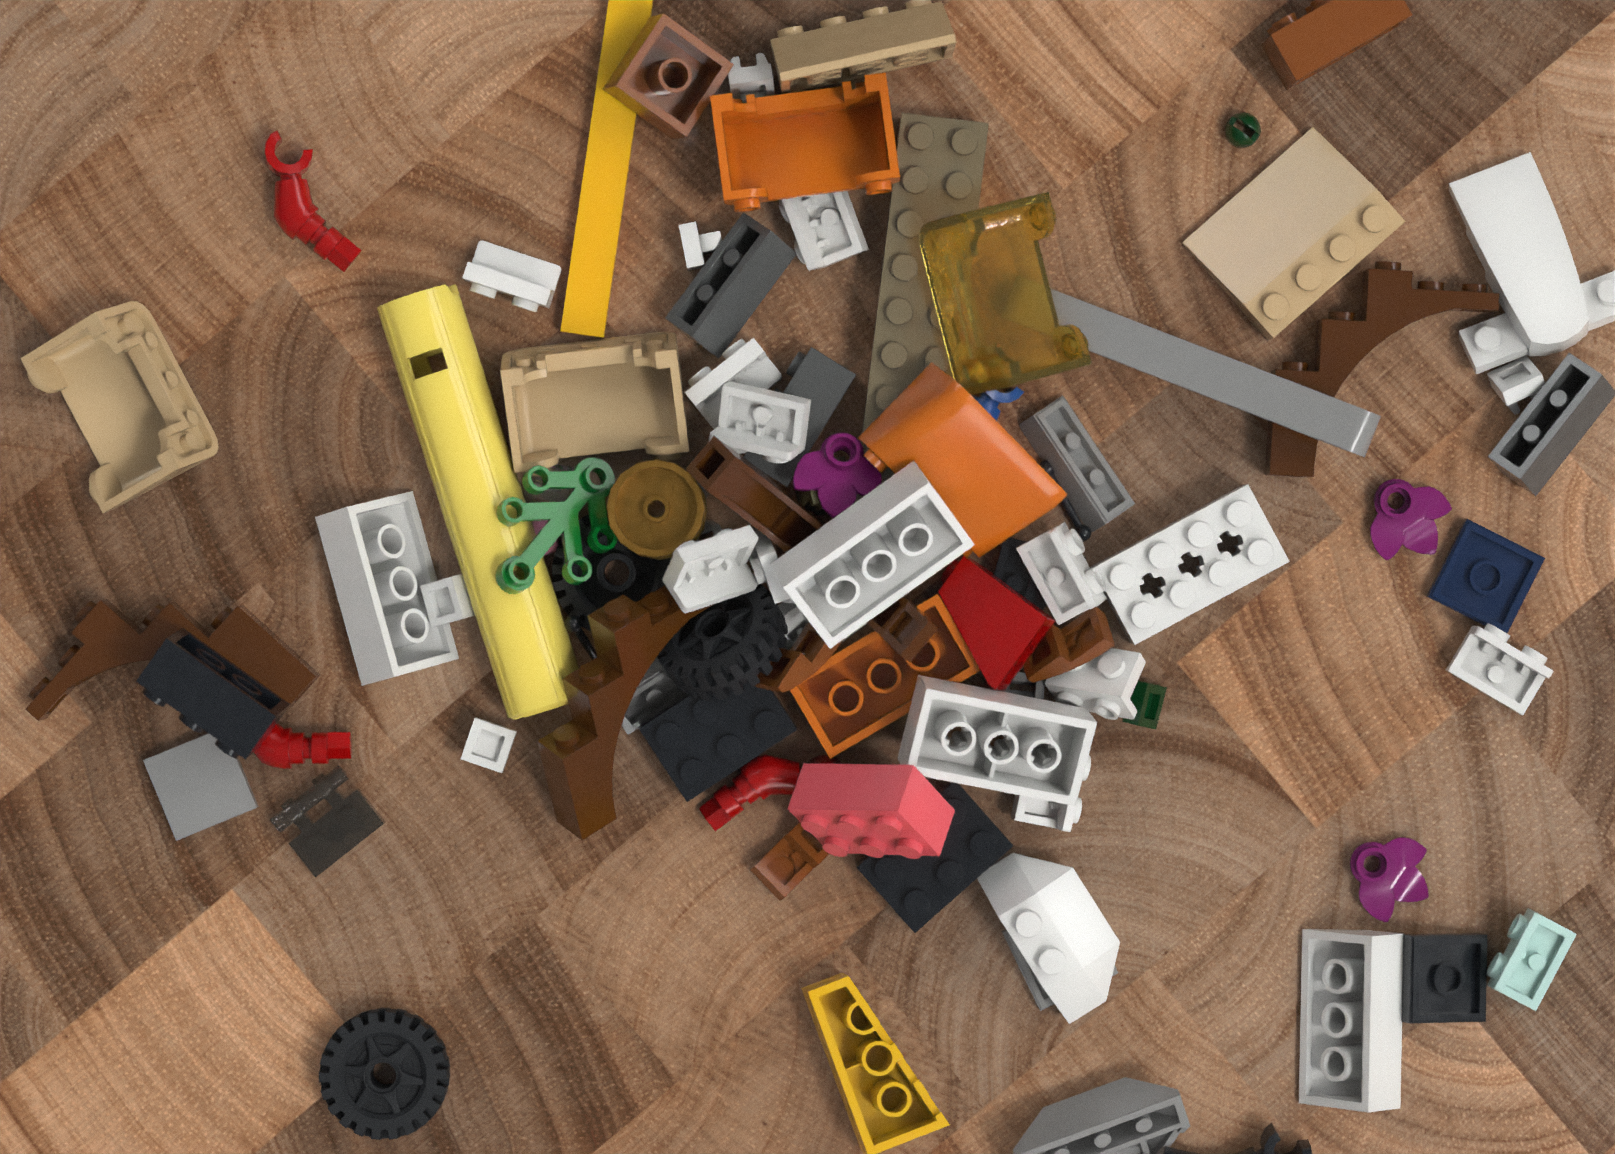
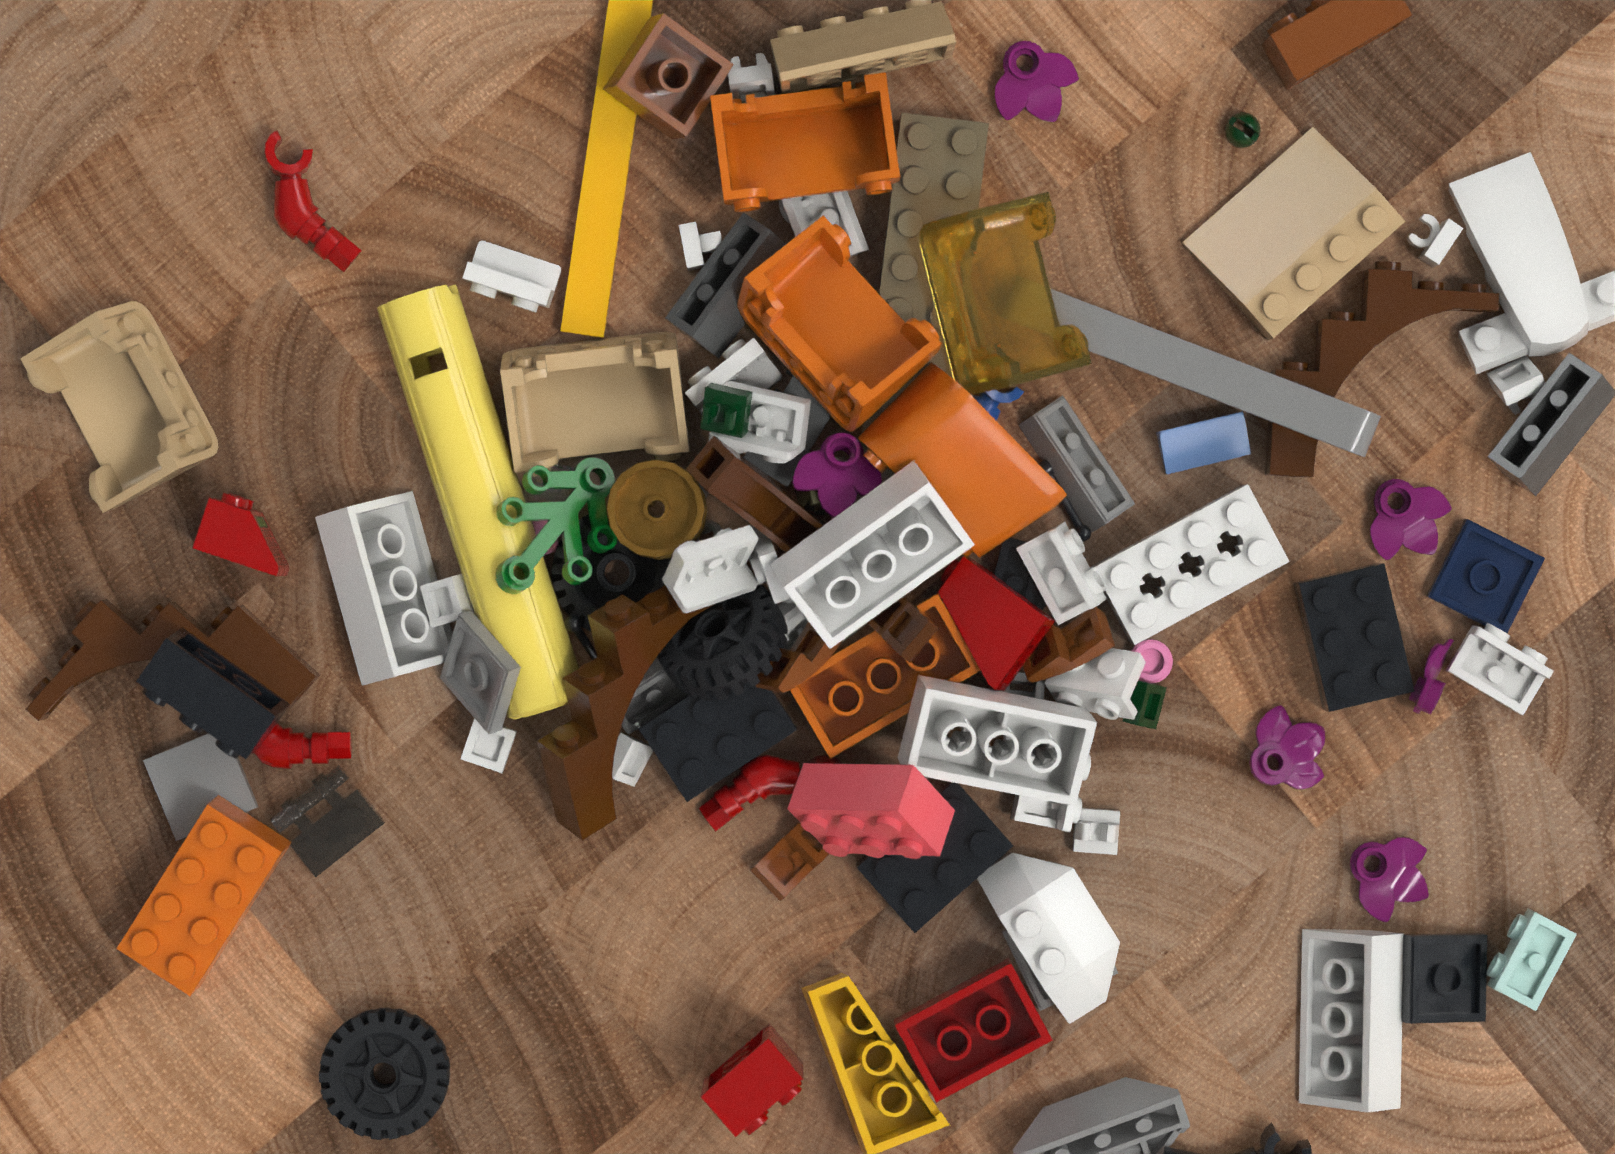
(204, 895): none -> orange brick
(239, 535): none -> red slope
(480, 672): none -> light grey tile
(630, 759): none -> white tile
(726, 410): none -> dark green tile
(753, 1081): none -> red brick
(833, 325): none -> orange windscreen
(972, 1030): none -> red brick
(1033, 89): none -> magenta plate
(1097, 831): none -> white tile
(1157, 658): none -> bright pink tile
(1204, 442): none -> medium blue slope
(1293, 748): none -> magenta plate
(1353, 637): none -> black brick
(1429, 688): none -> magenta plate
(1439, 240): none -> white tile

